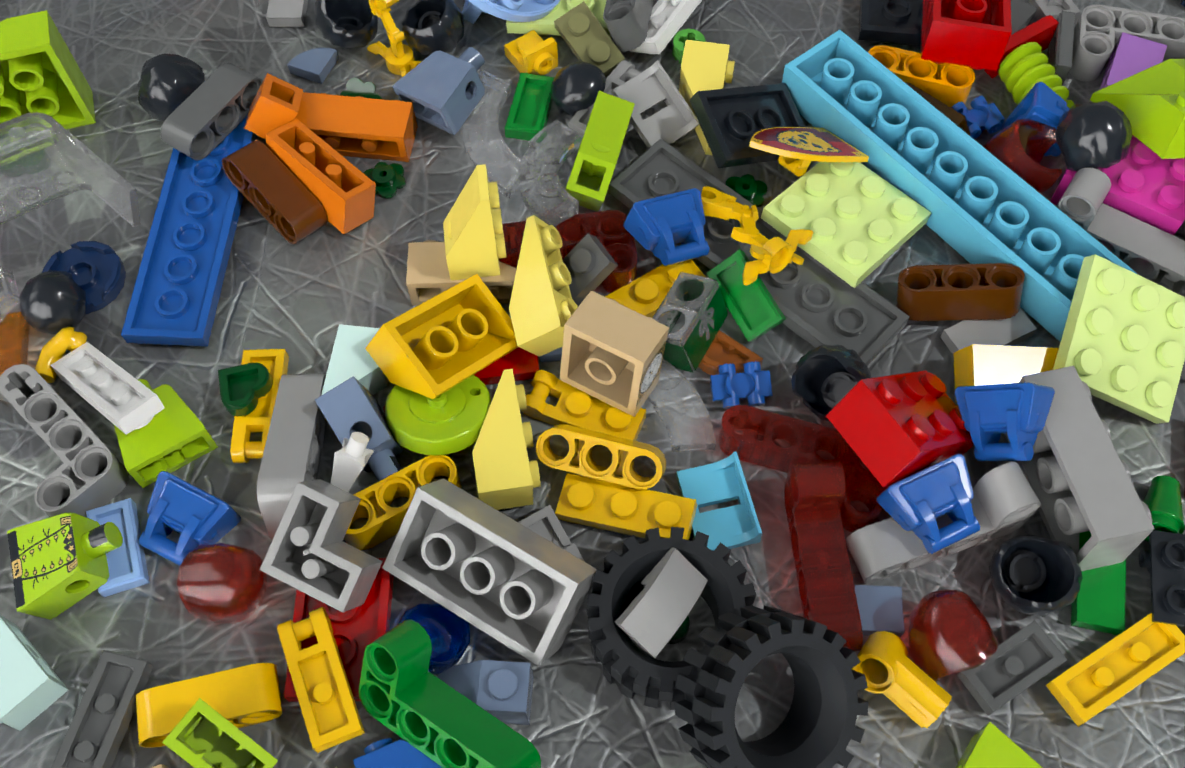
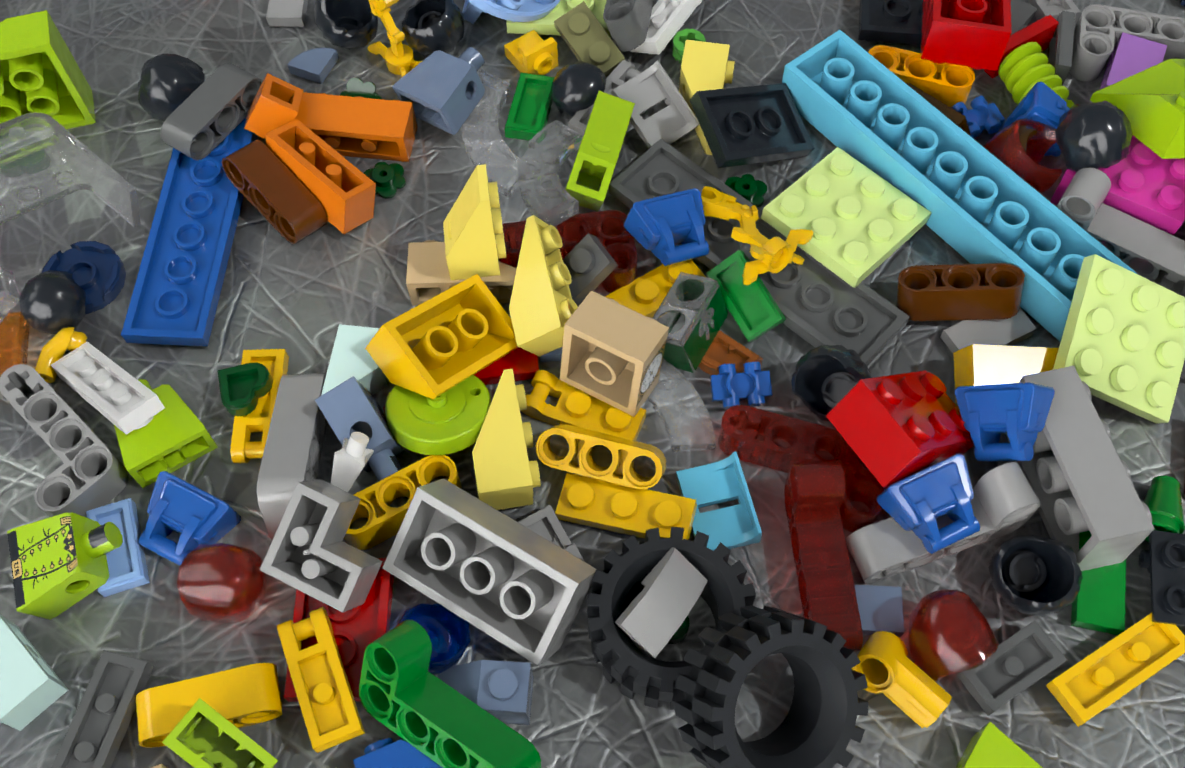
(806, 145): shield -> none

